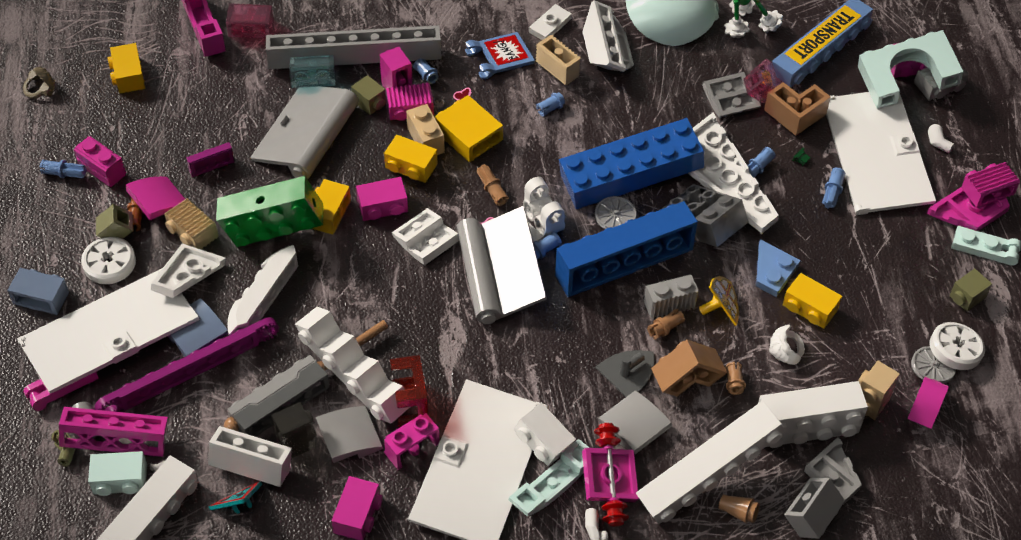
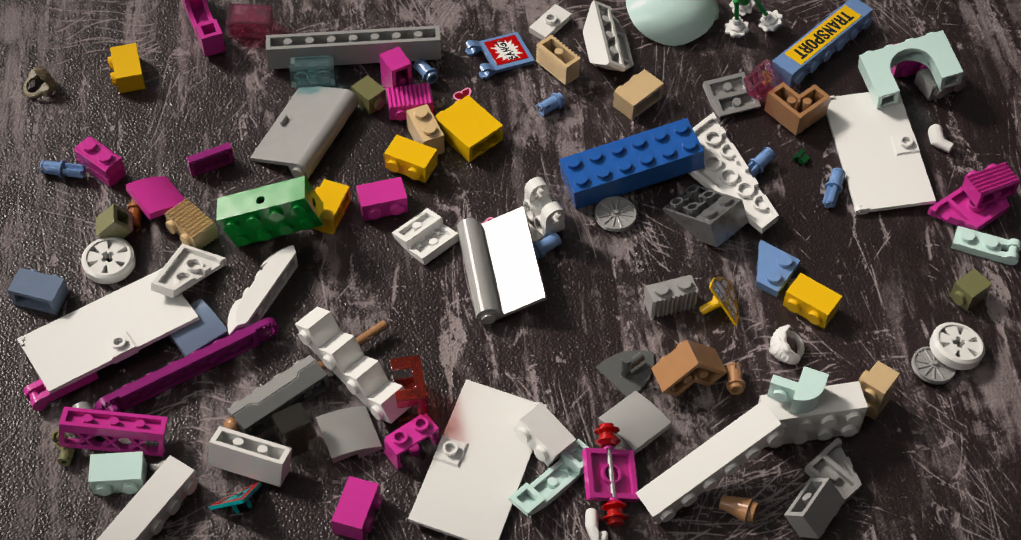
(492, 185): medium nougat axle -> none
(625, 248): blue brick -> none
(638, 94): none -> tan brick
(663, 325): medium nougat pin -> none
(802, 395): none -> light aqua brick
(928, 402): dark pink brick -> none

